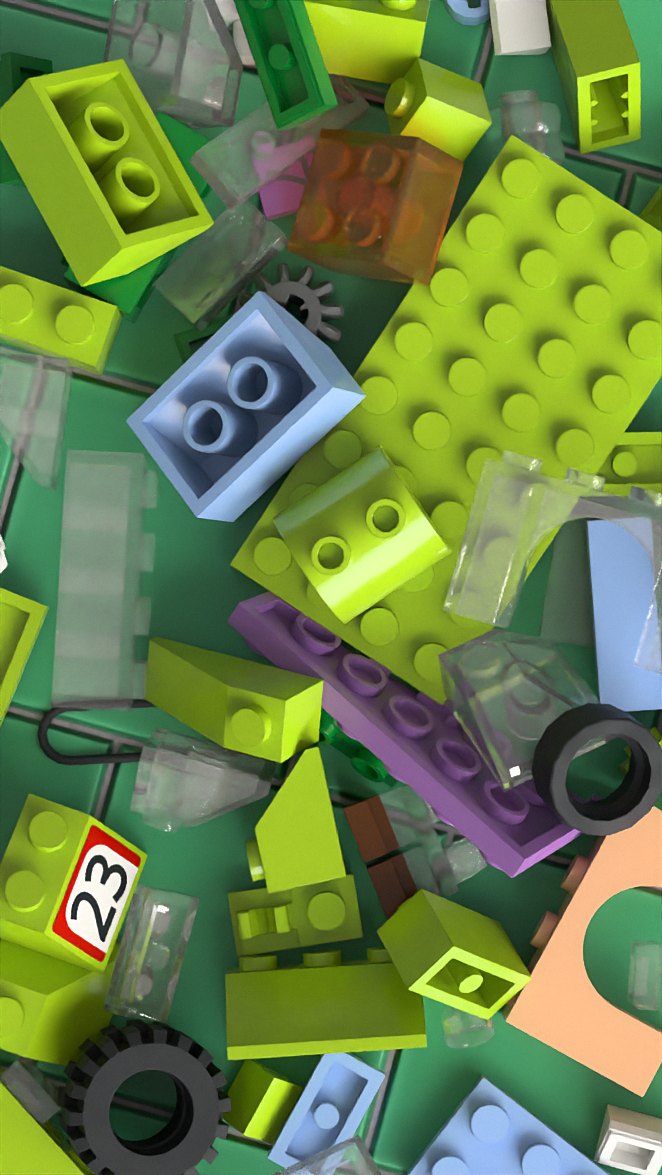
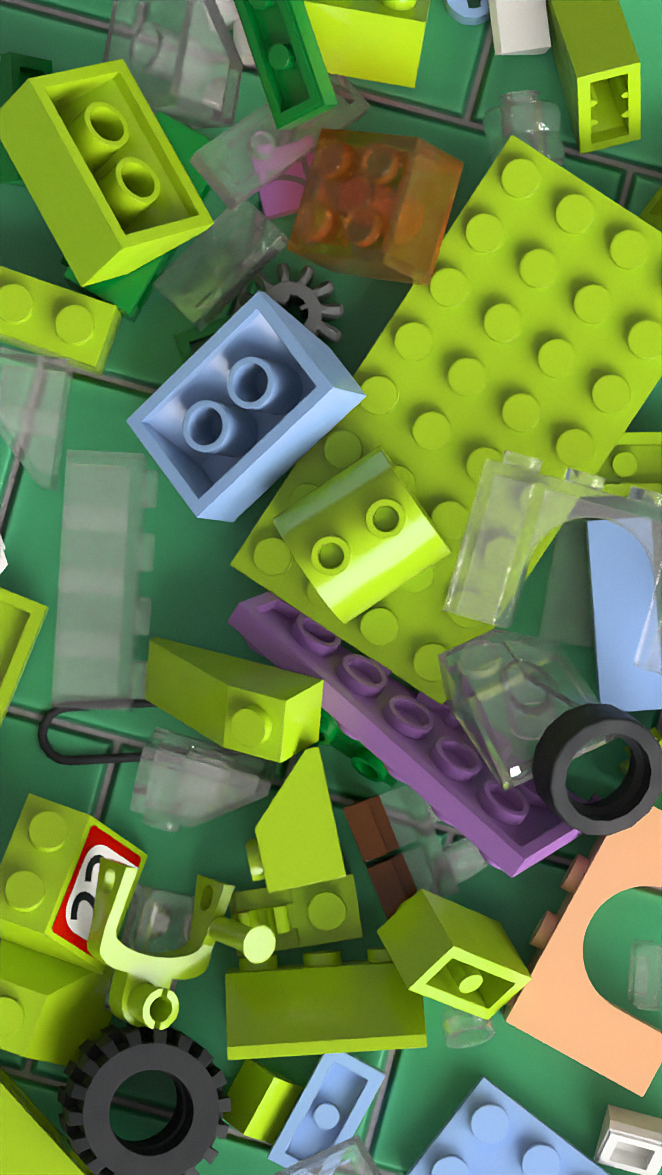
(32, 1089): clear tile -> none
(142, 978): none -> lime piece
(438, 108): lime brick -> none

